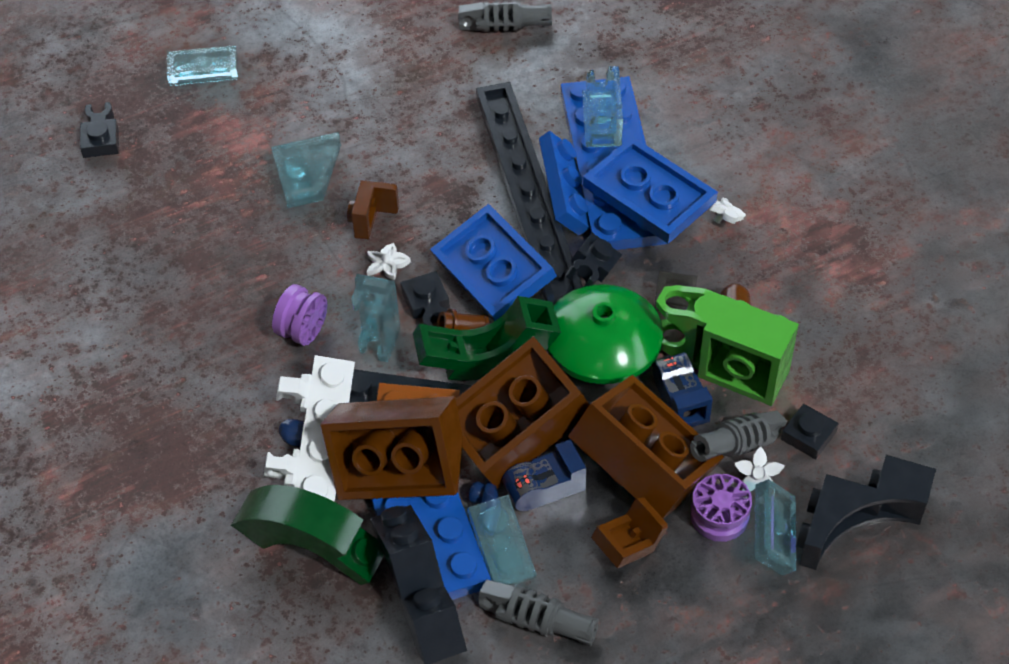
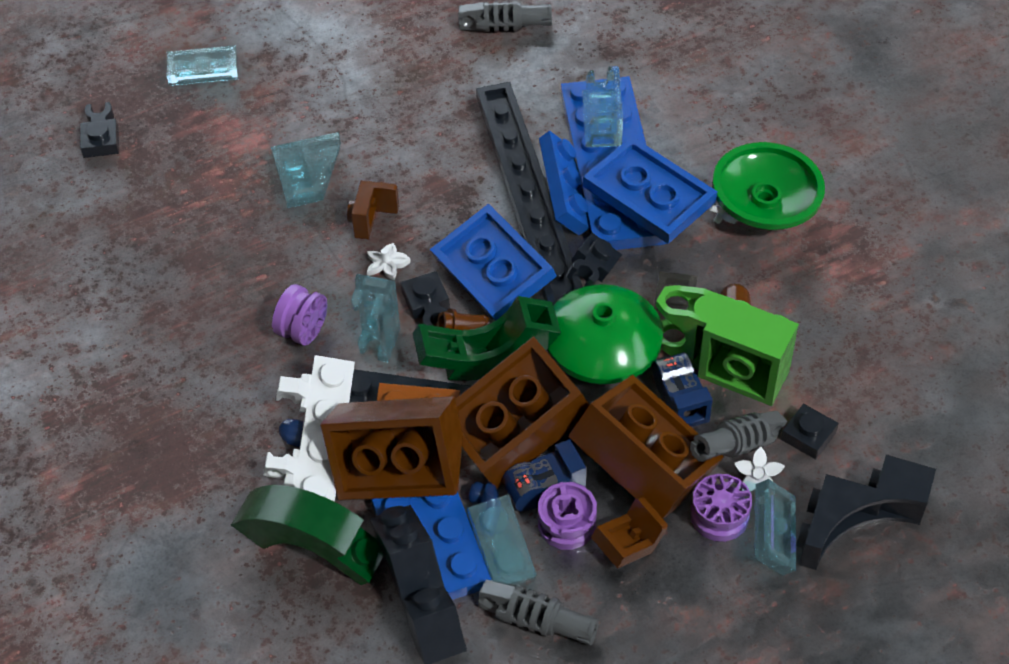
(567, 514): none -> medium lavender wheel
(768, 185): none -> green dish

